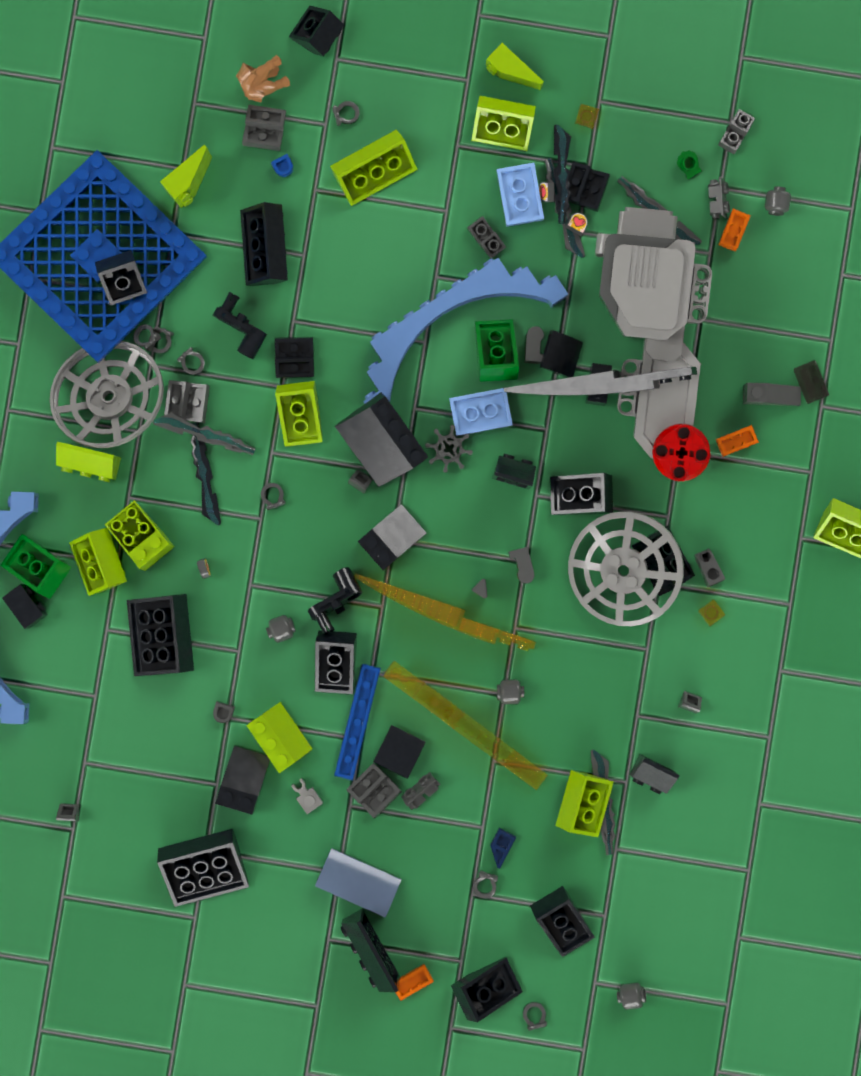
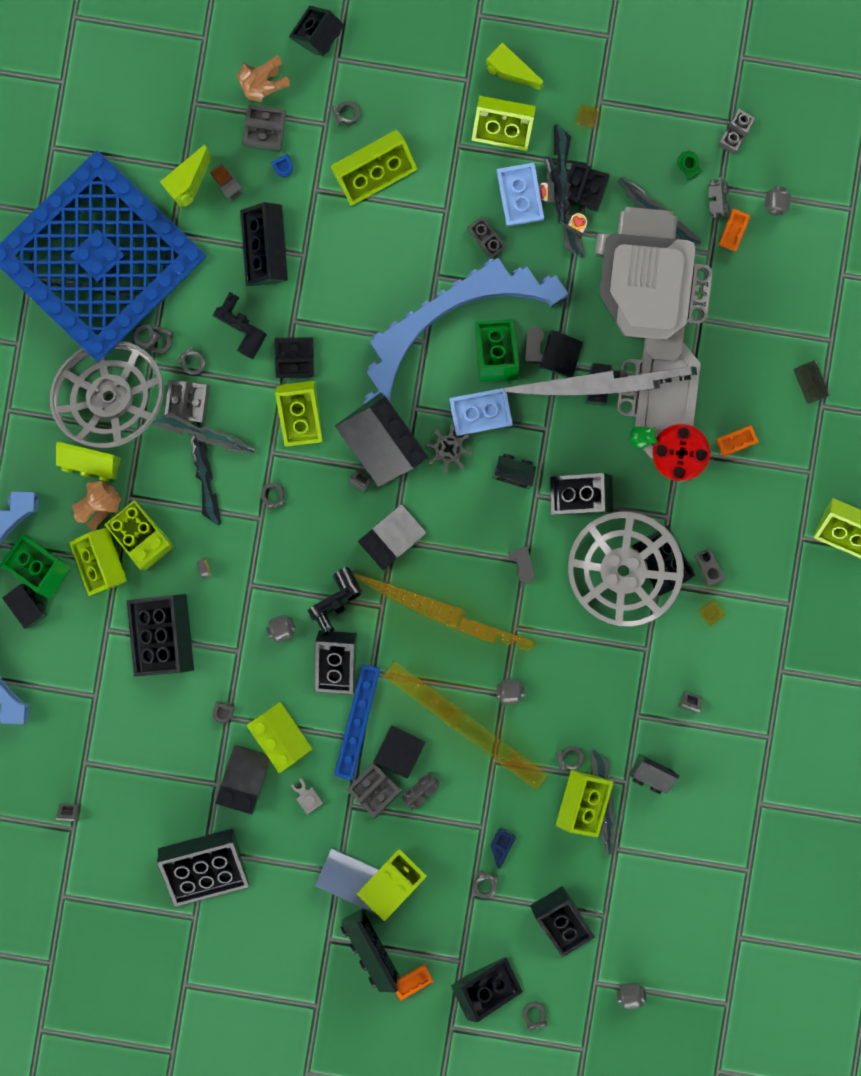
(99, 499): none -> medium nougat piece
(120, 277): black slope -> none
(226, 182): none -> leg
(391, 885): none -> lime slope
(481, 588): dark grey slope -> none
(560, 755): none -> dark grey piece
(642, 437): none -> green animal
(771, 394): dark grey slope -> none

